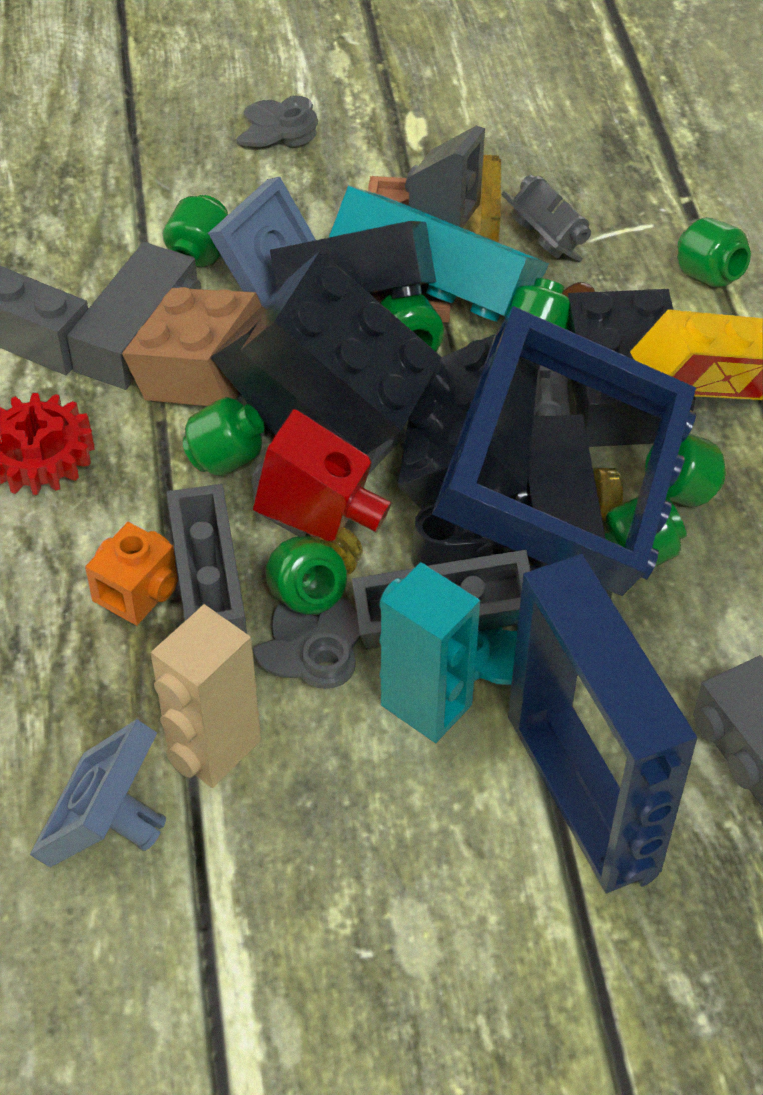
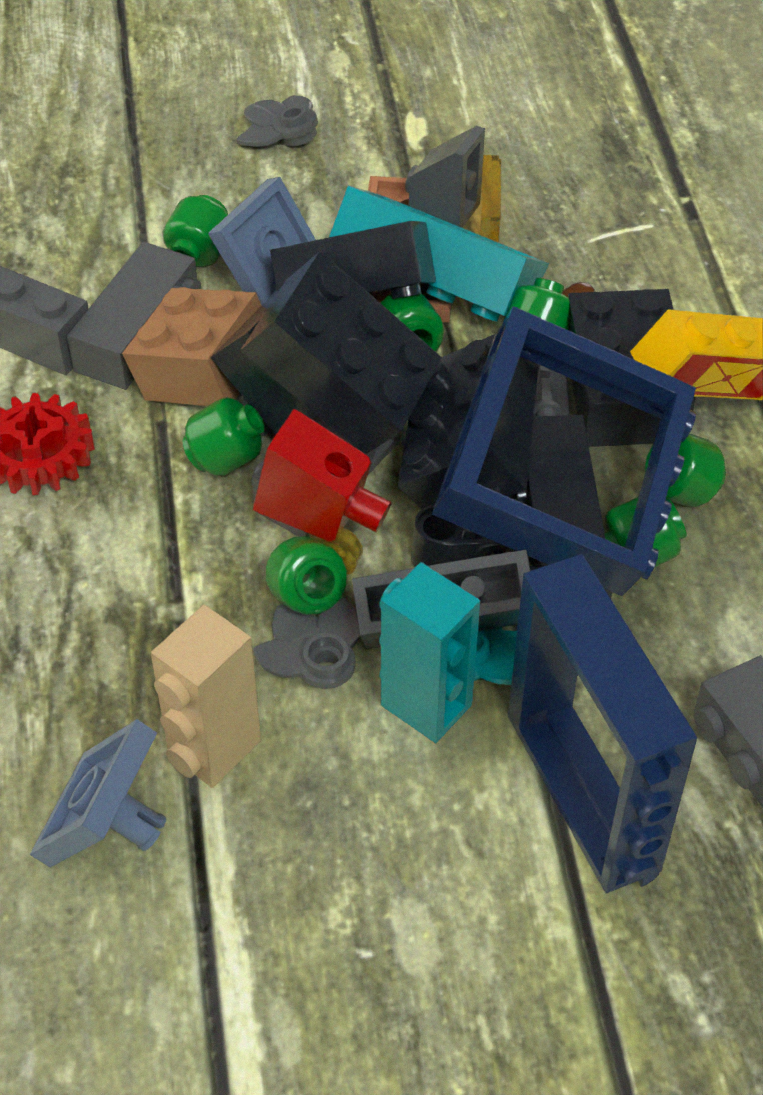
(132, 572): orange brick -> none
(205, 552): dark grey brick -> none
(558, 230): dark grey hinge -> none
(609, 488): clear yellow tile -> none
(713, 252): green head -> none

